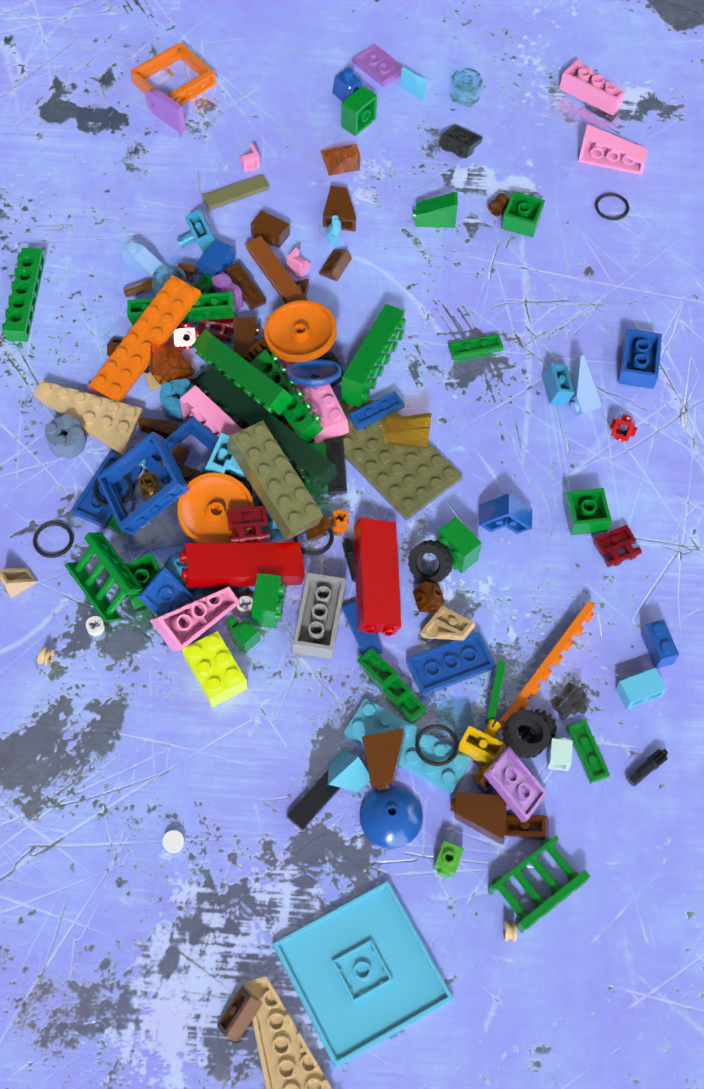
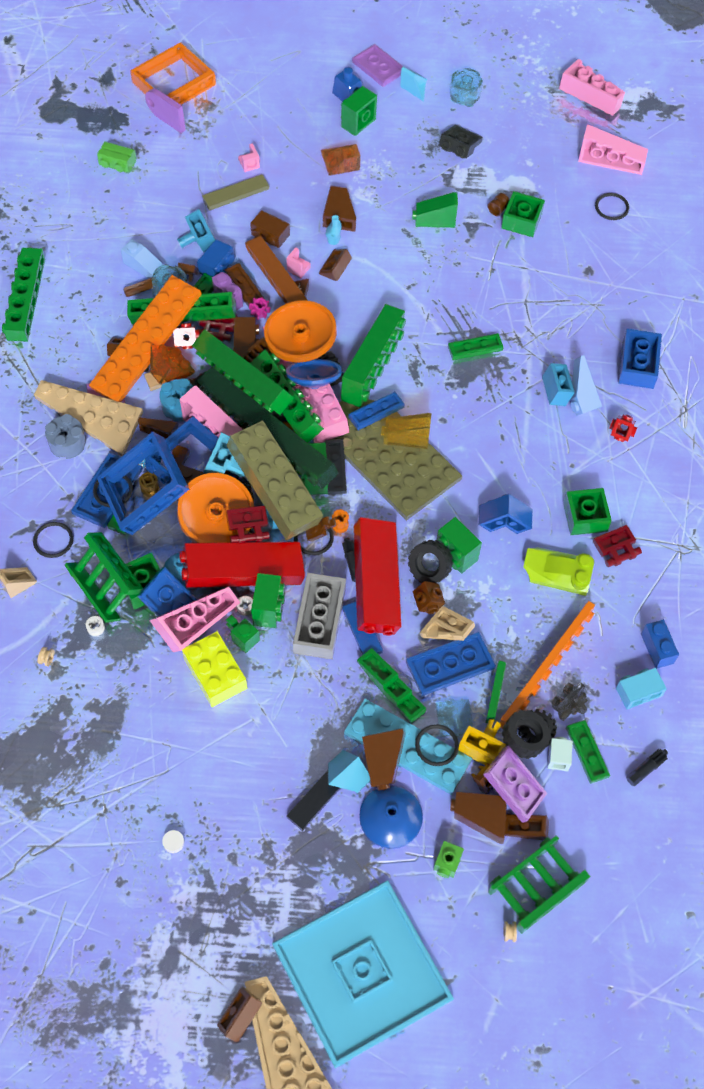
(116, 157): none -> bright green brick
(259, 303): none -> dark pink gear
(559, 569): none -> lime slope

